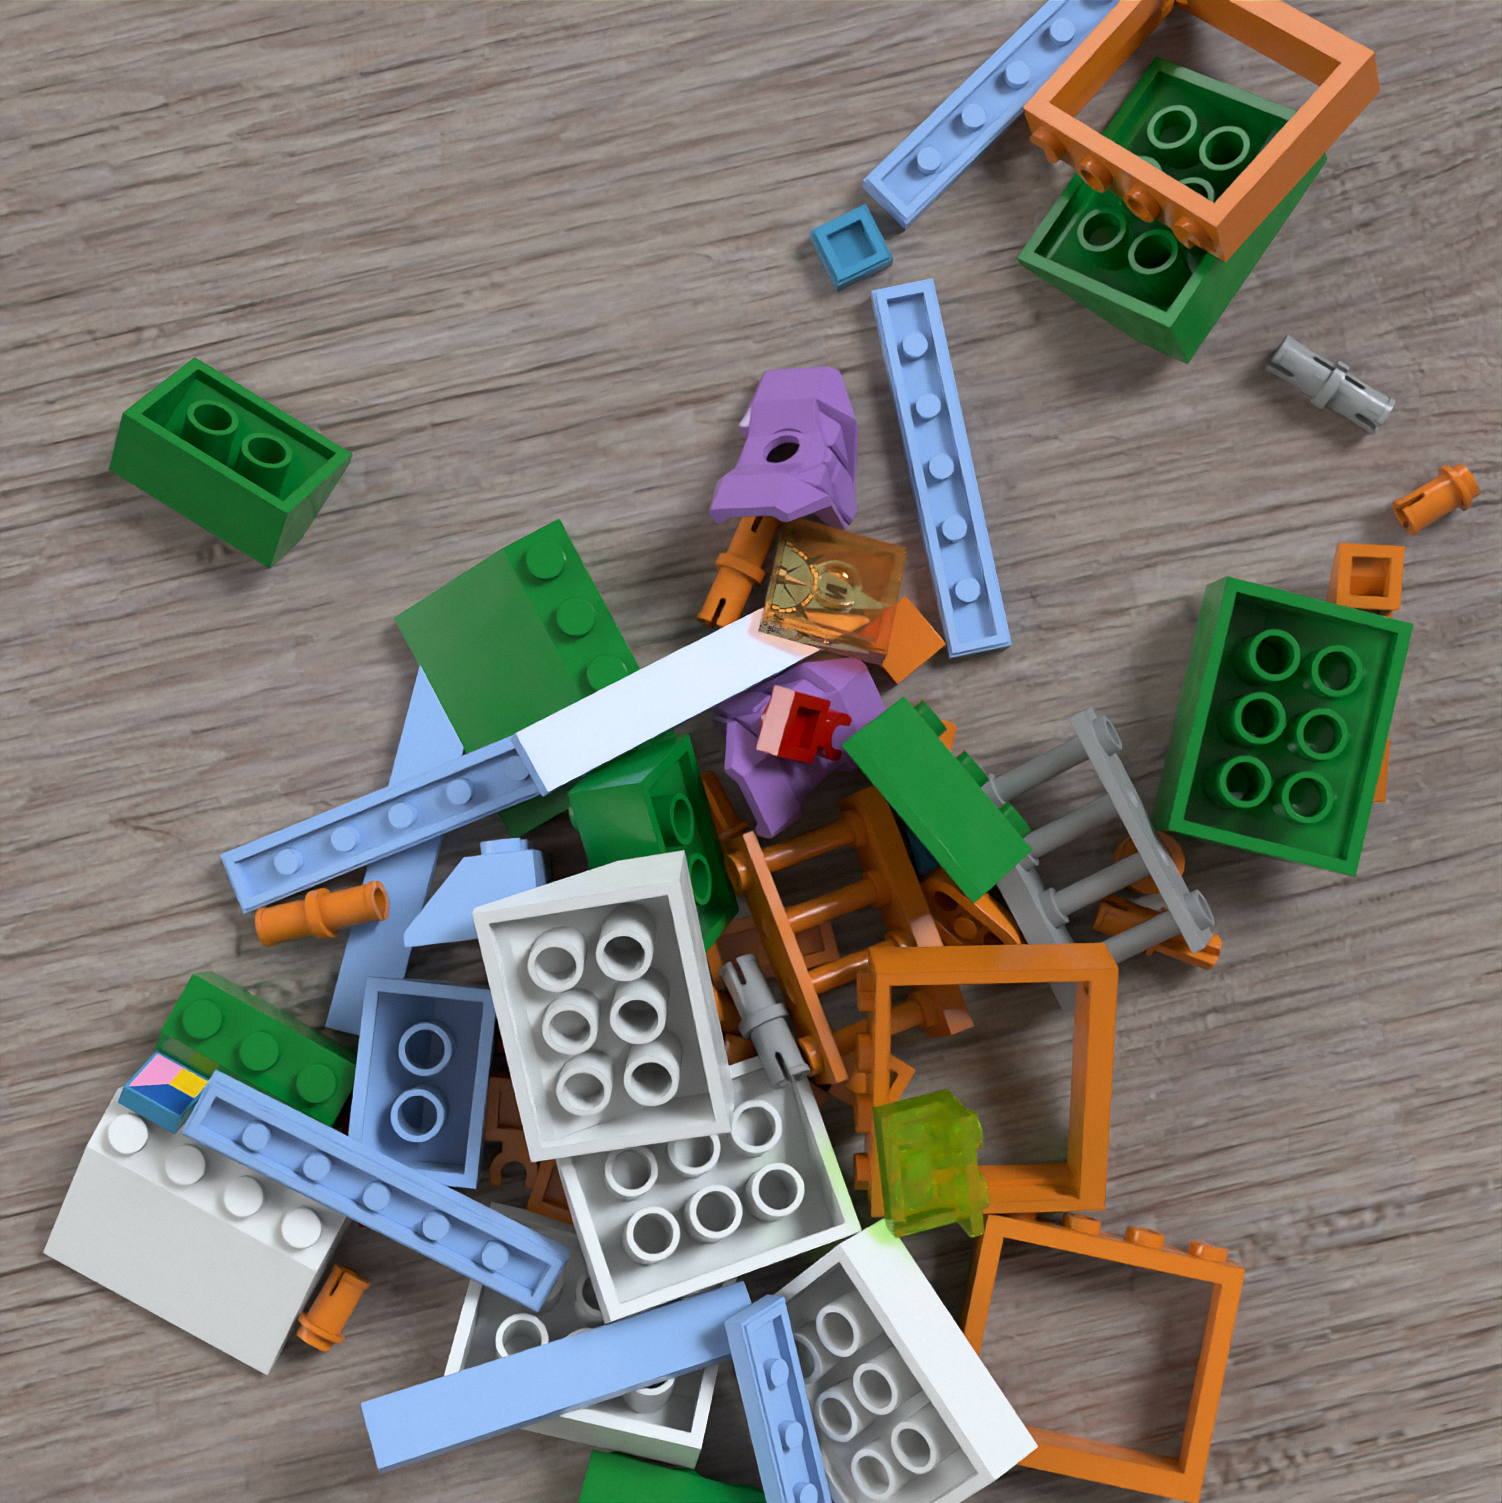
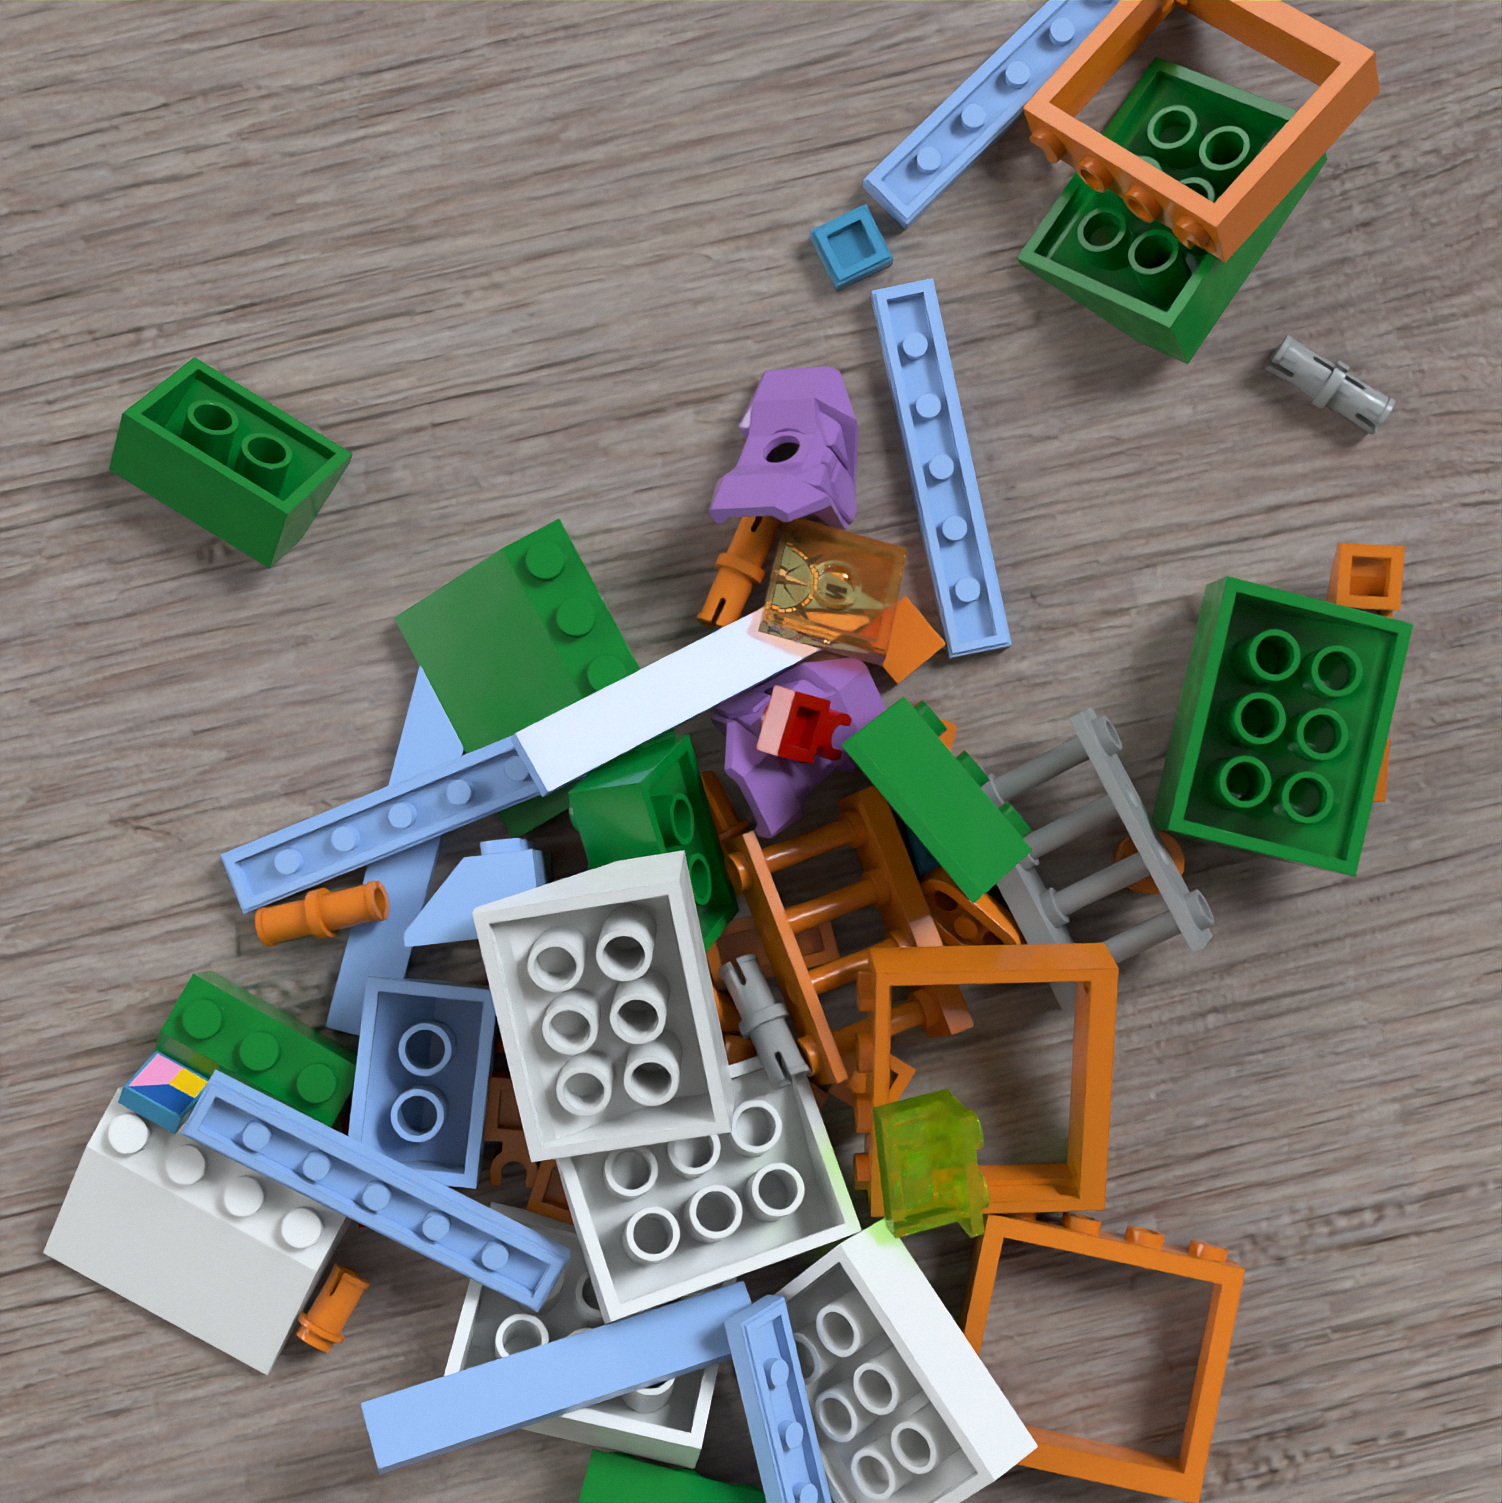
(1118, 915): orange axle -> none
(1437, 498): orange pin -> none

